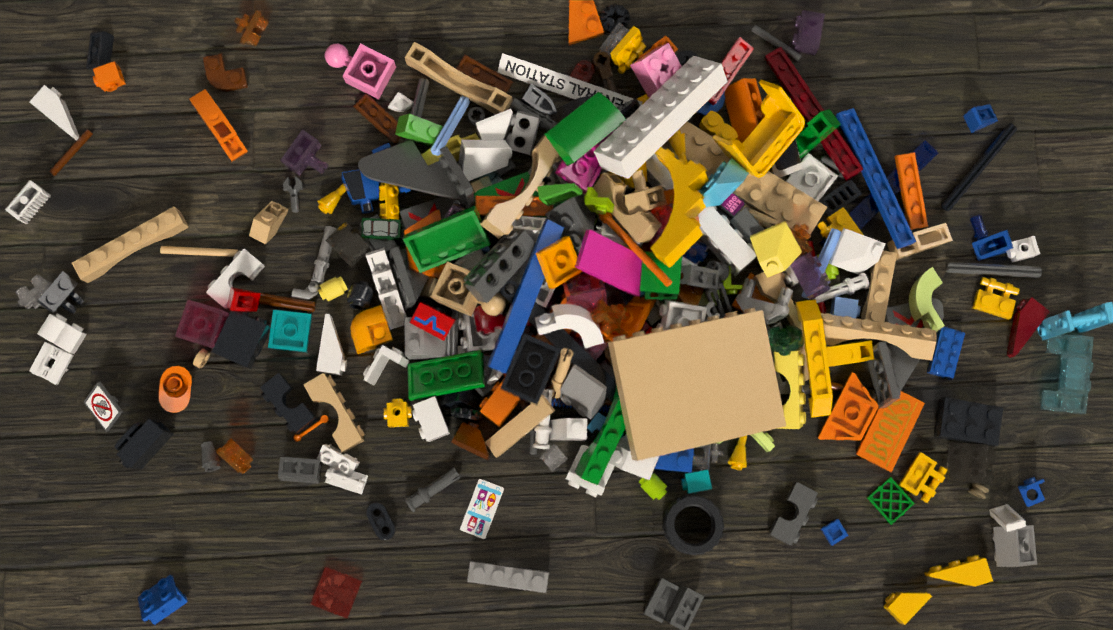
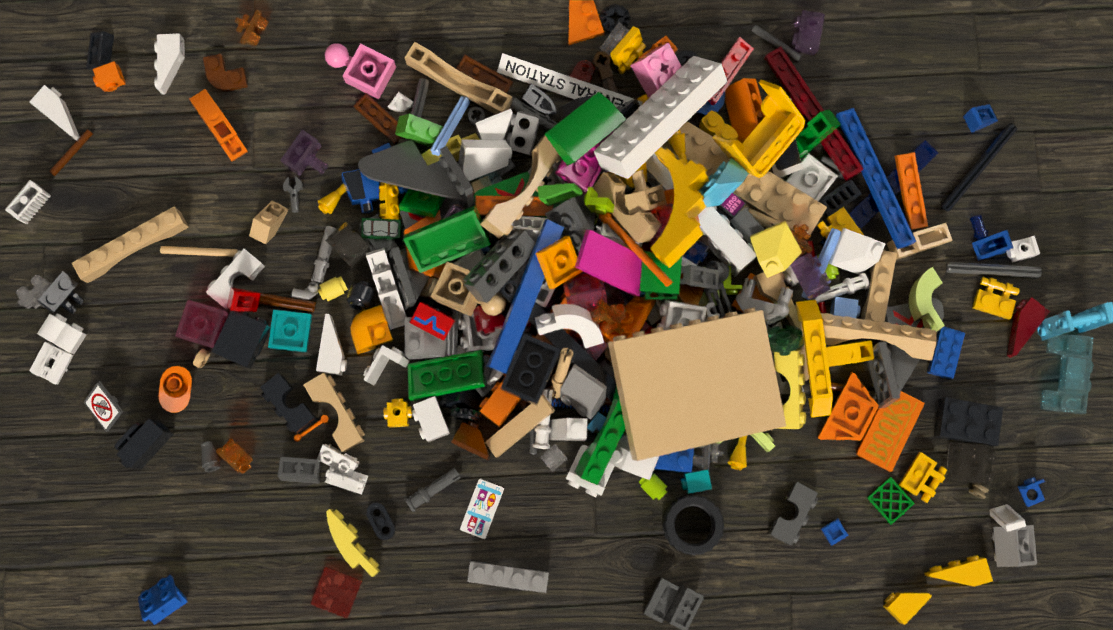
(170, 56): none -> white slope
(344, 536): none -> light yellow slope
(421, 203): none -> green tile

